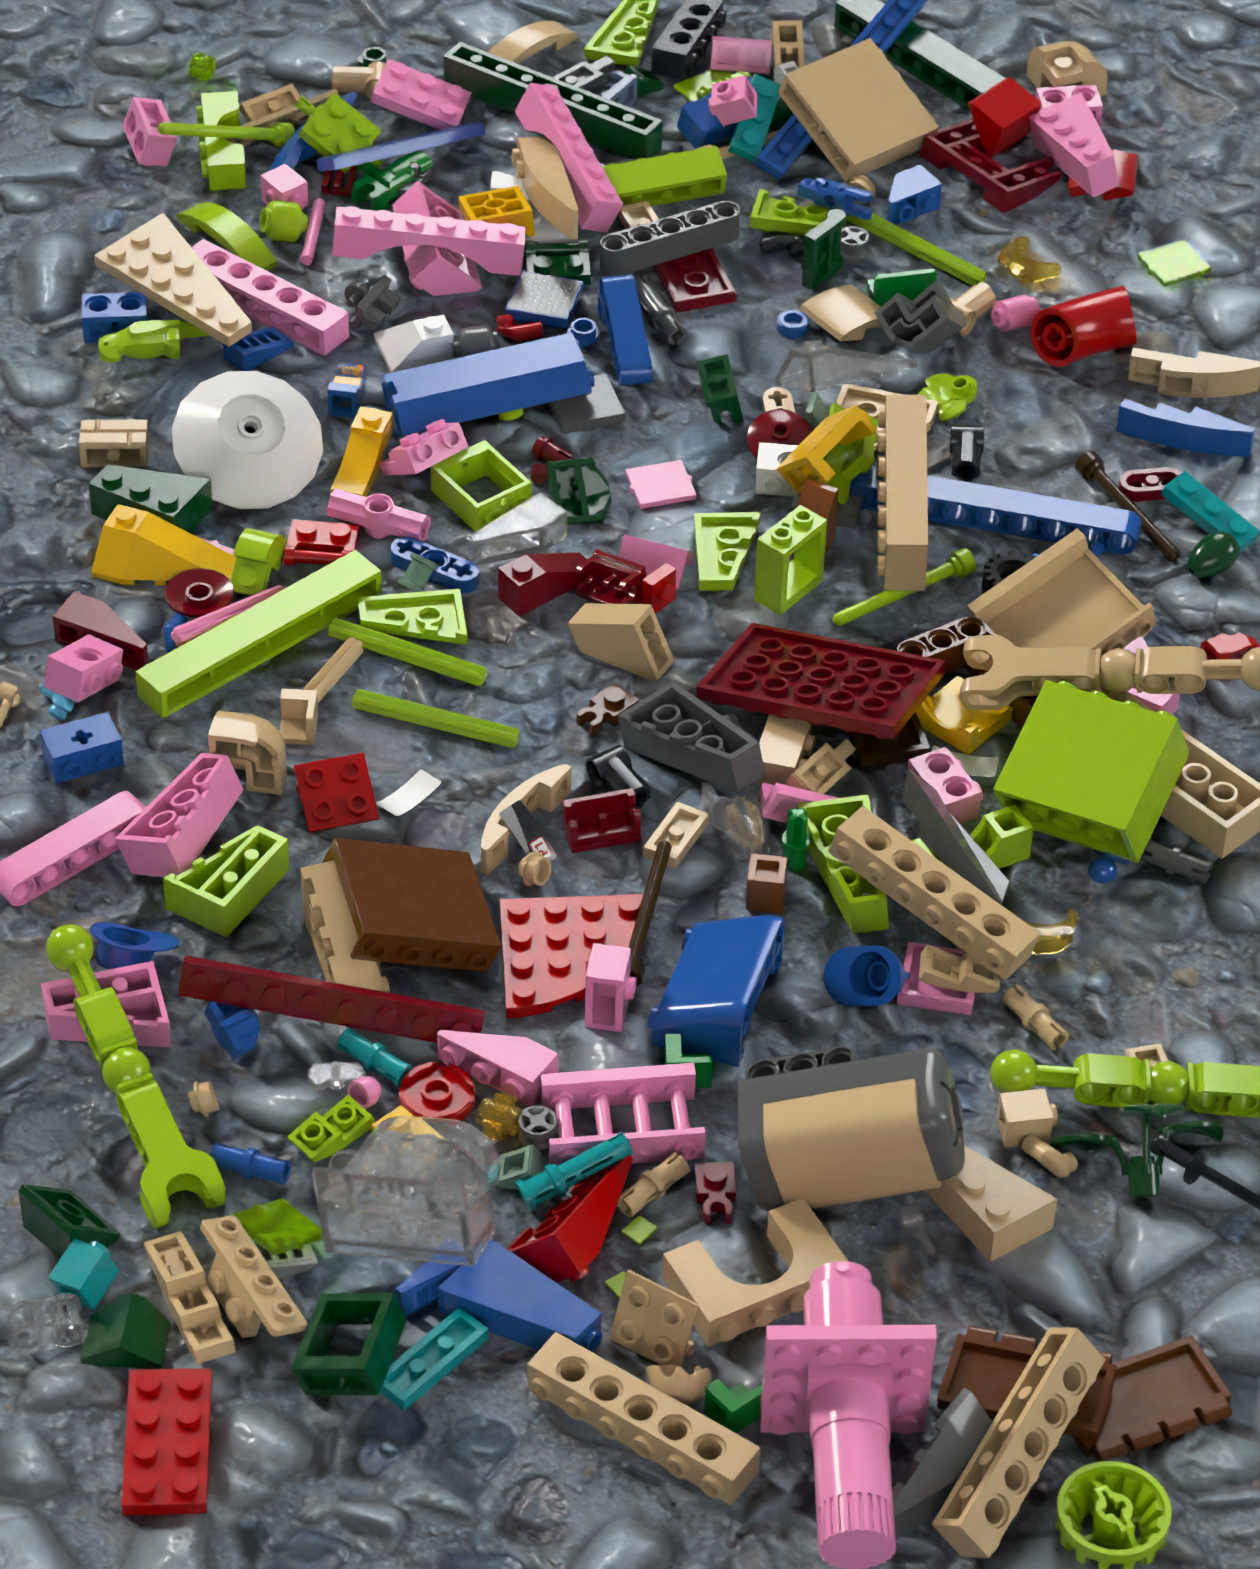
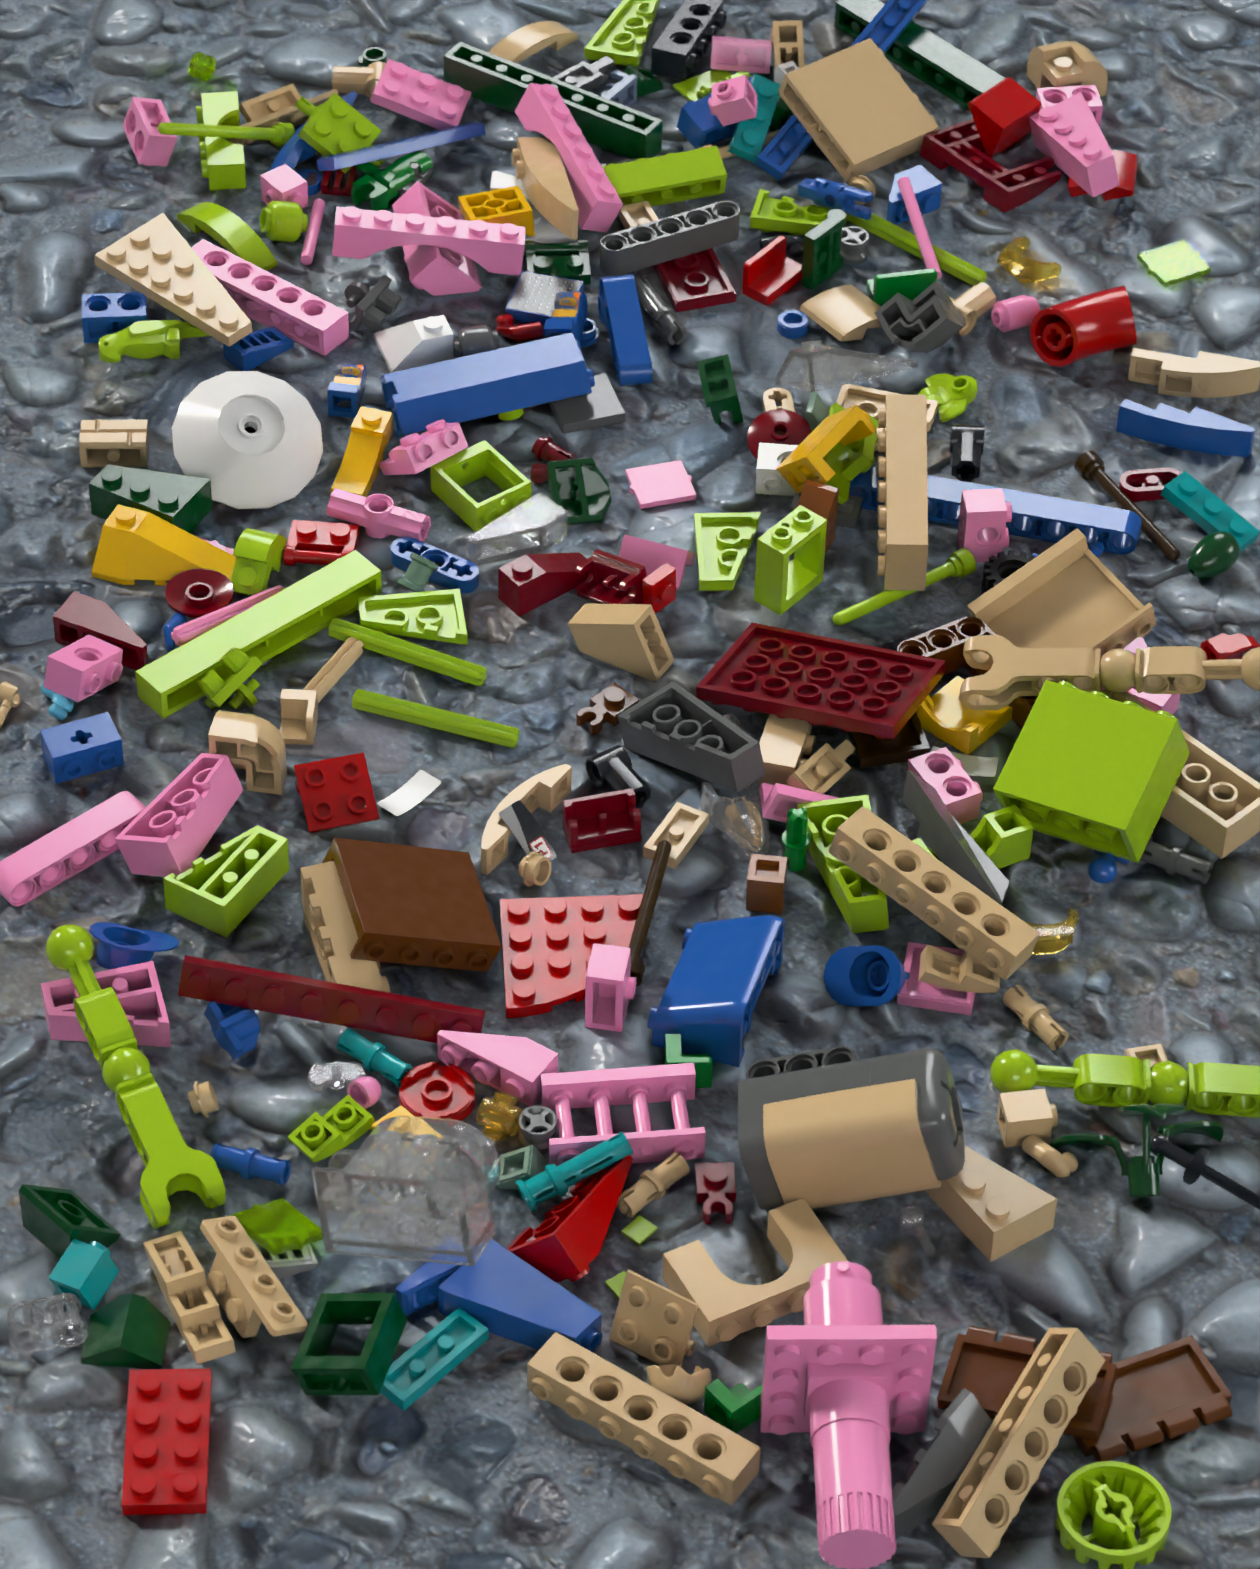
(219, 690): none -> lime hips
(313, 180): none -> blue tile
(568, 315): none -> blue leg
(770, 273): none -> red panel
(918, 225): none -> bright pink bar
(983, 523): none -> bright pink brick

